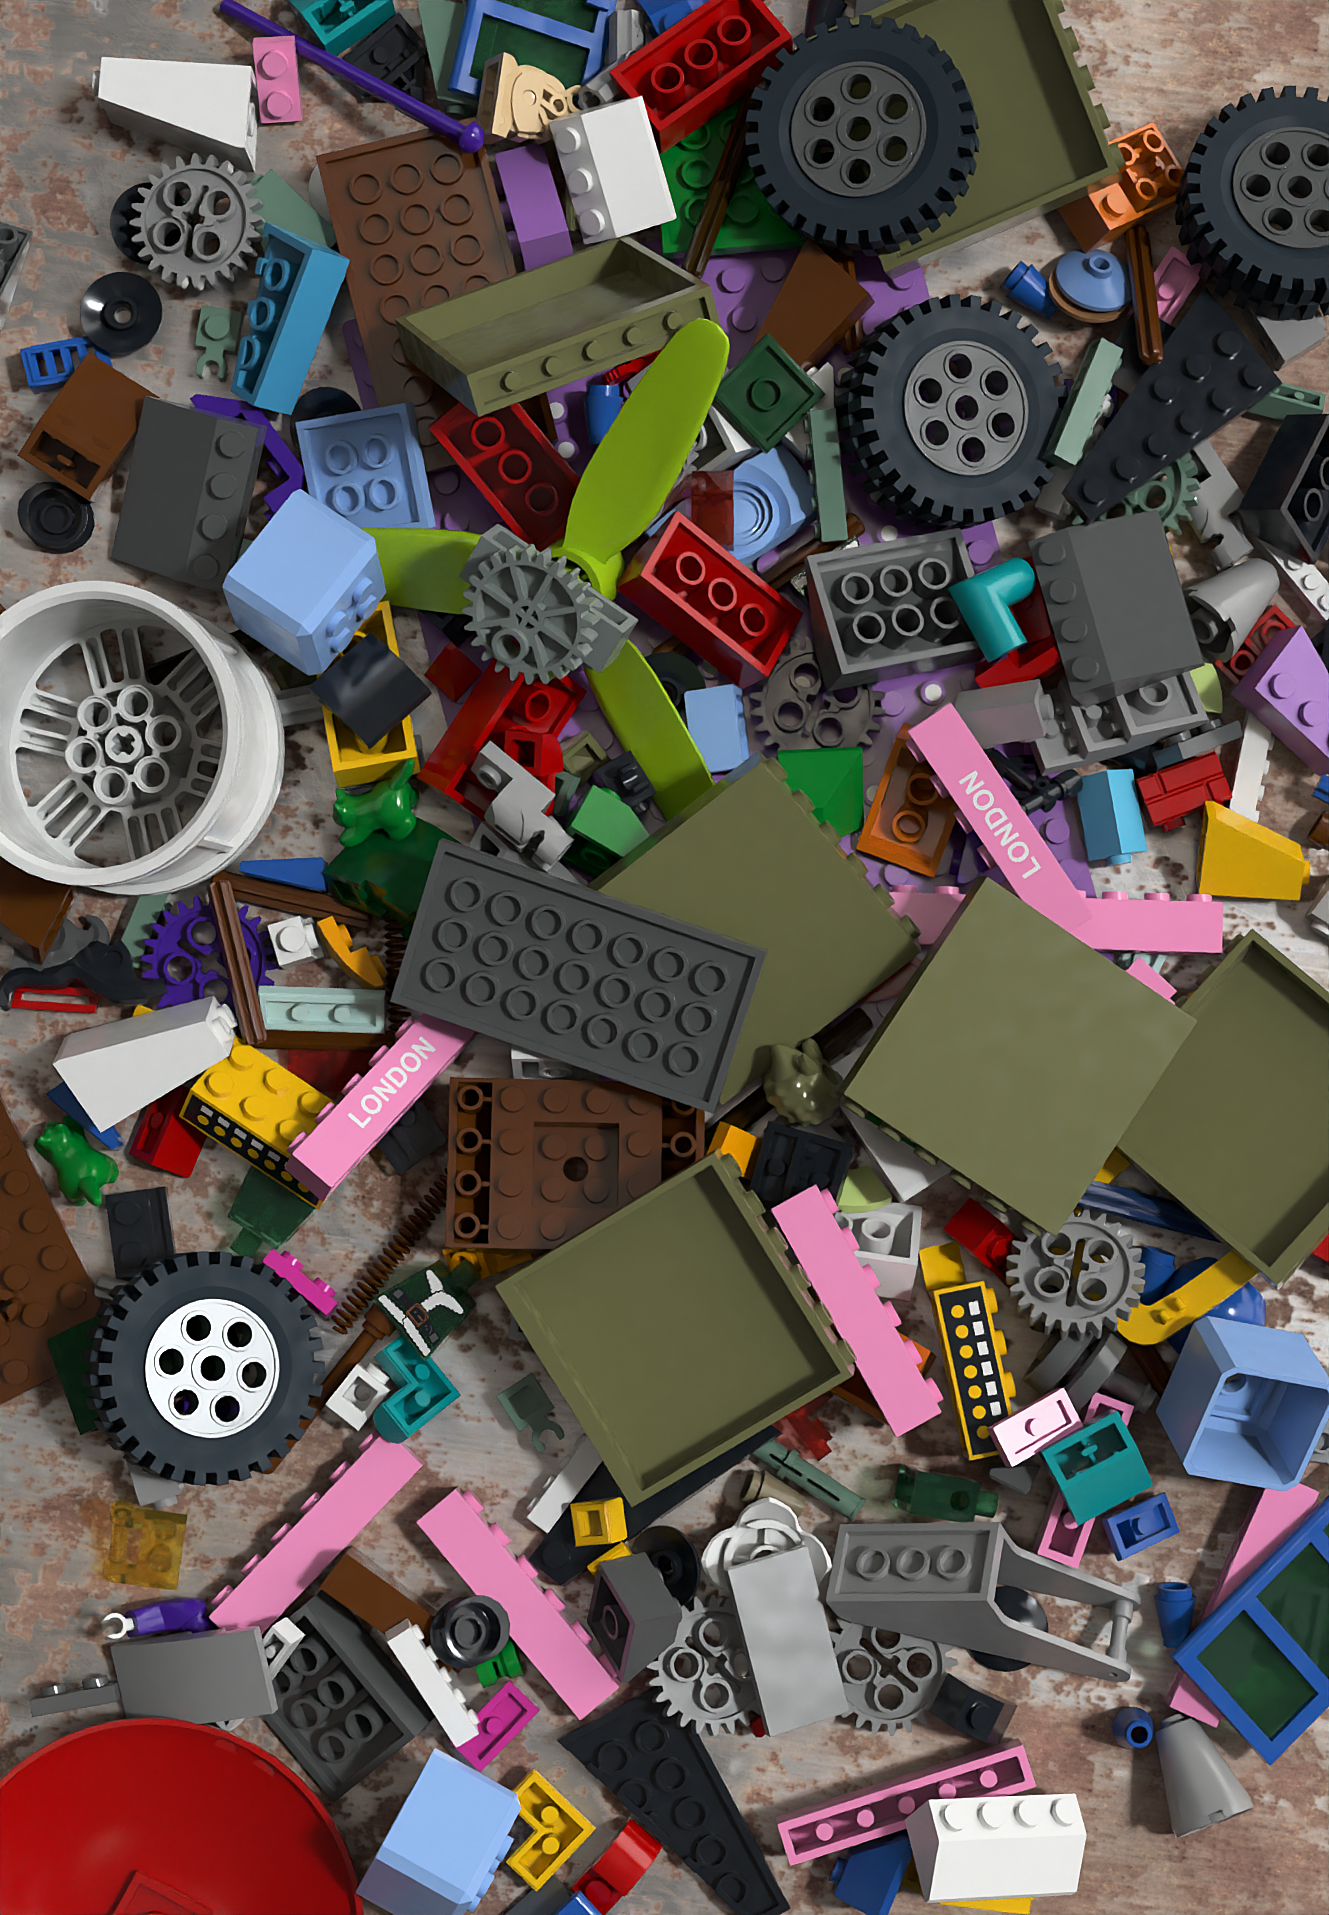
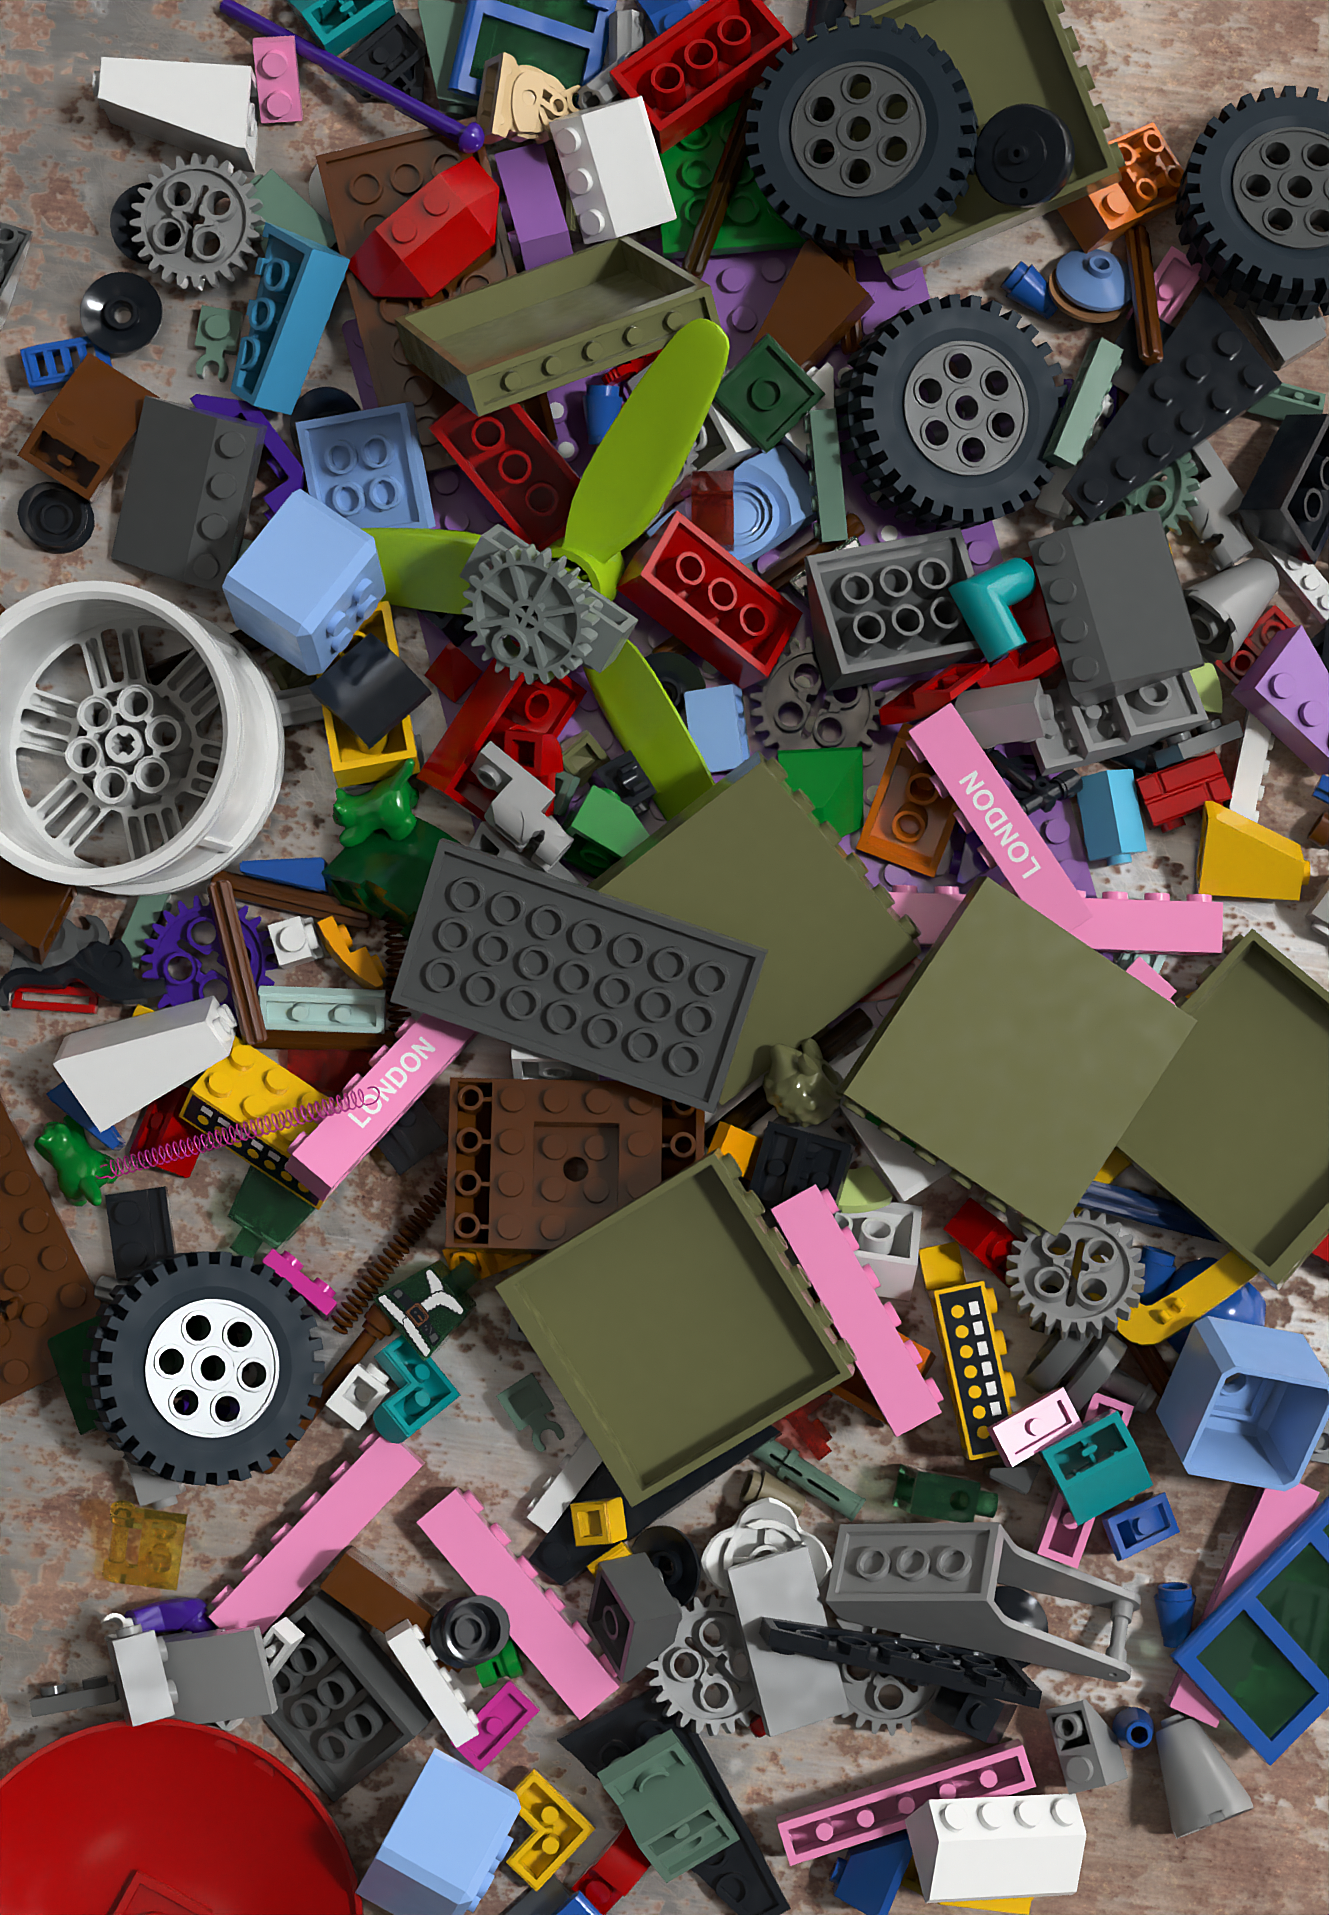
(140, 1675): none -> brick
(255, 1132): none -> dark pink piece
(431, 235): none -> red wedge
(668, 1805): none -> sand green bracket
(915, 1660): none -> black wing
(931, 695): none -> red slope
(1024, 156): none -> black wheel
(1085, 1747): none -> light grey slope

